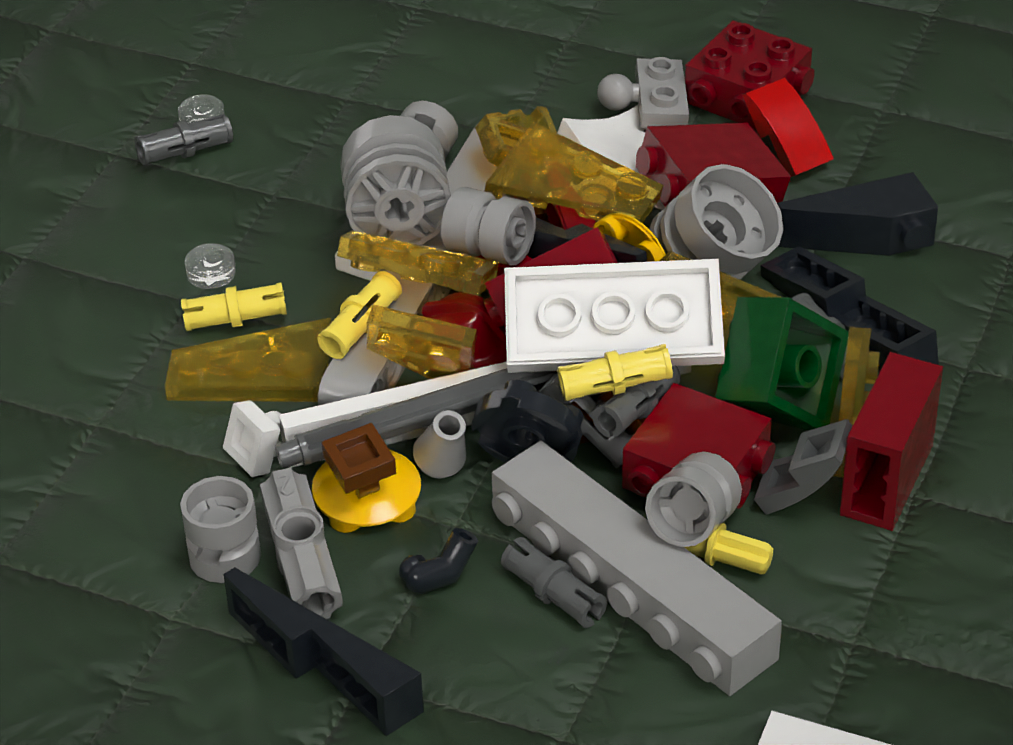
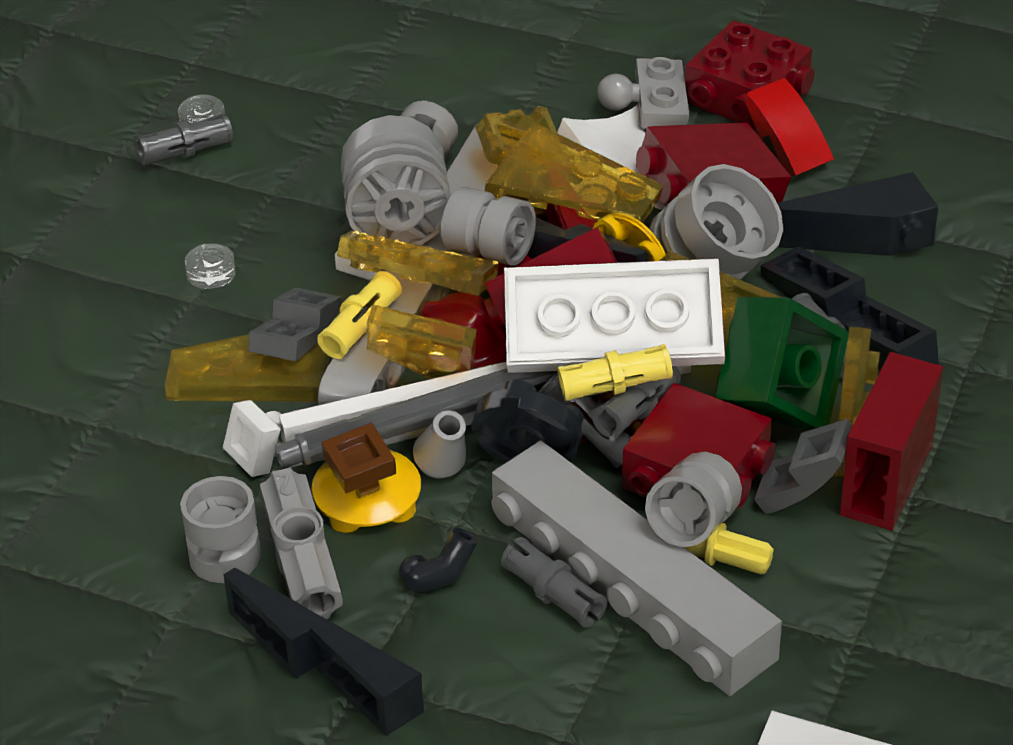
(233, 306): light yellow pin -> none
(294, 324): none -> dark grey slope

